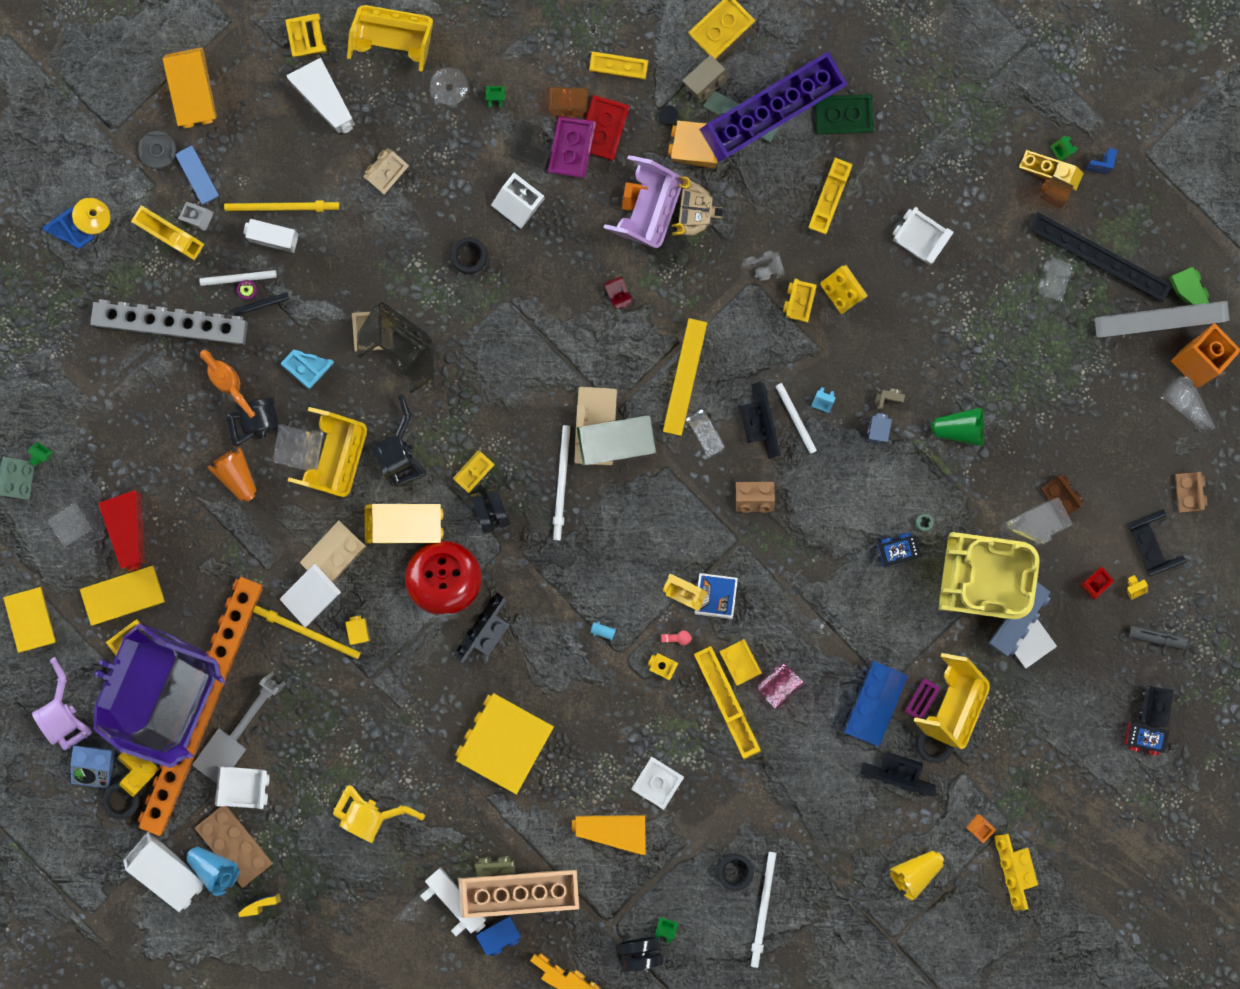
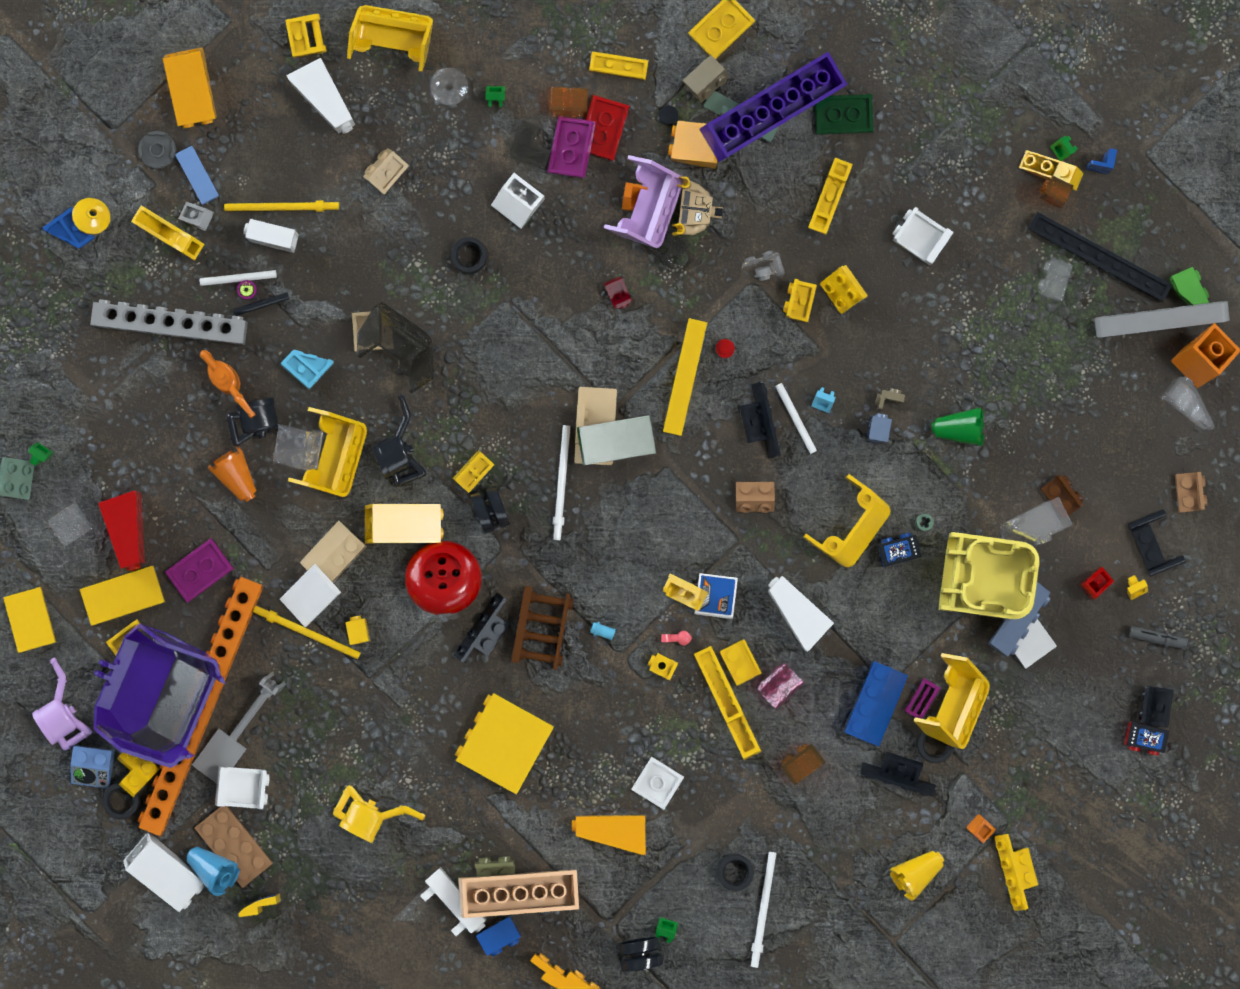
(199, 570): none -> magenta tile
(526, 616): none -> reddish brown fence
(705, 433): clear bracket -> none
(725, 348): none -> red plate
(800, 614): none -> white slope
(802, 763): none -> clear orange brick
(849, 550): none -> yellow windscreen

